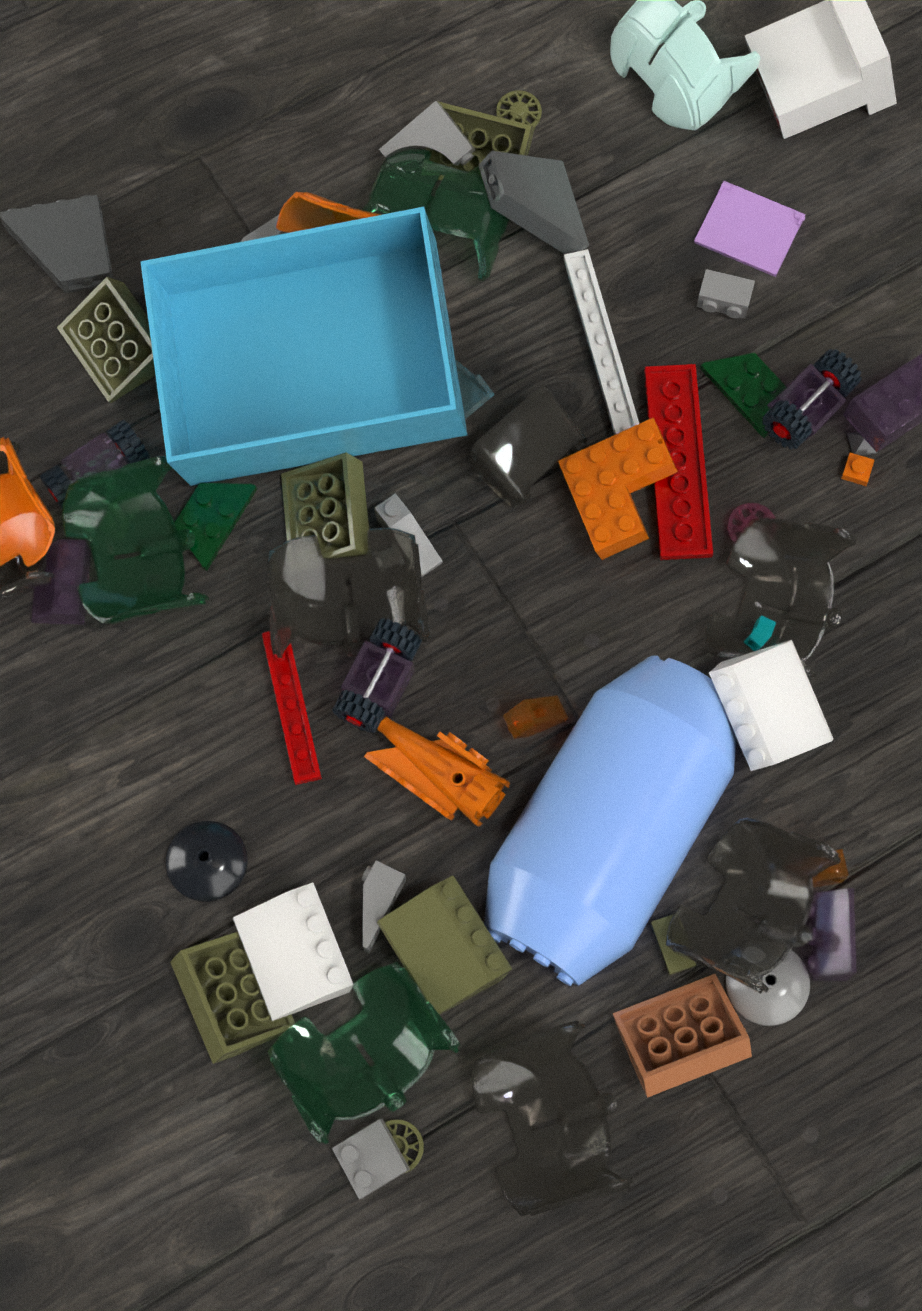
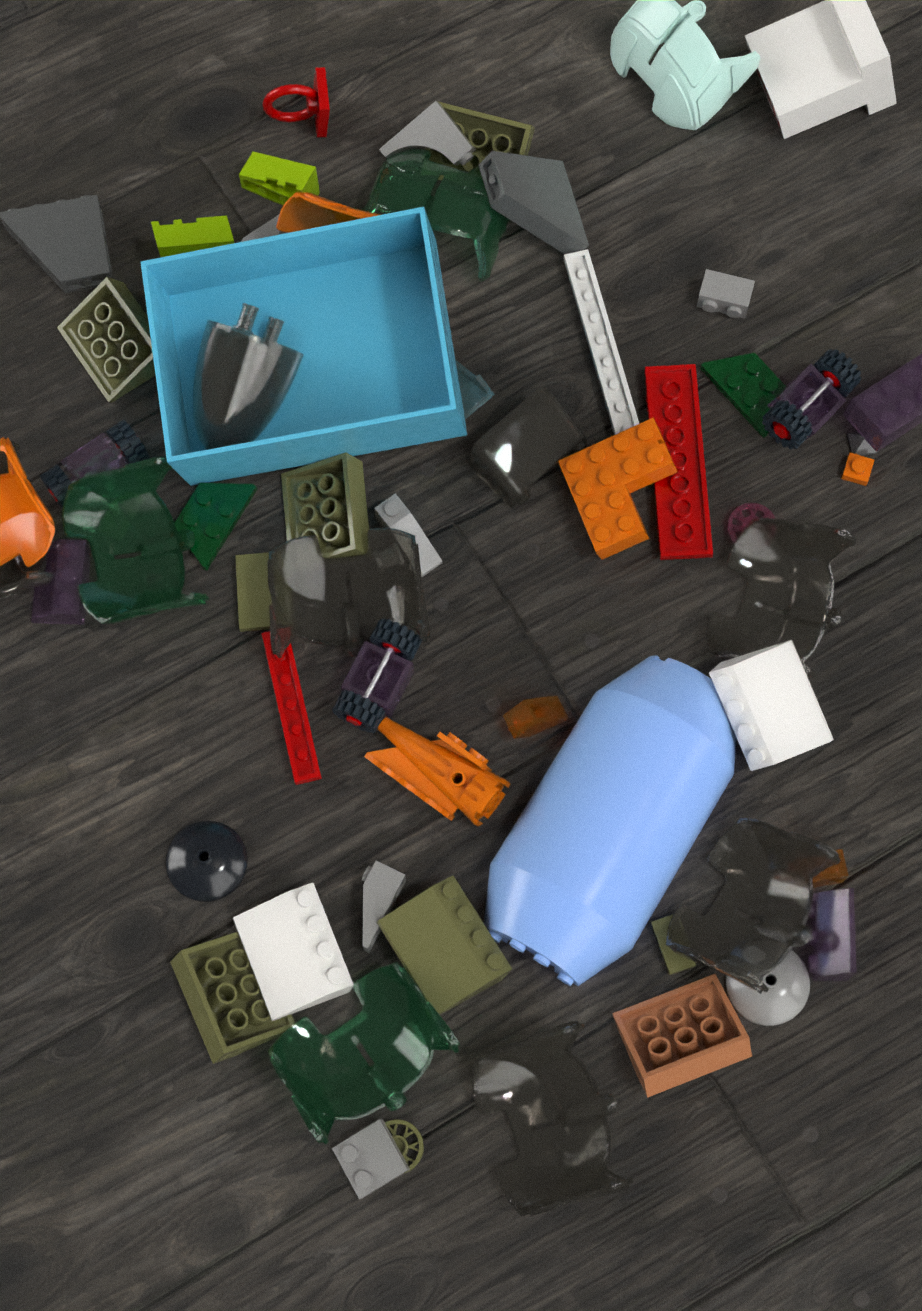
(190, 237): none -> lime wedge
(240, 379): none -> clear smoke windscreen
(253, 592): none -> olive tile
(277, 177): none -> lime wedge
(316, 100): none -> red tile
(519, 110): olive wheel -> none
(749, 228): lavender piece -> none
(761, 633): teal piece -> none

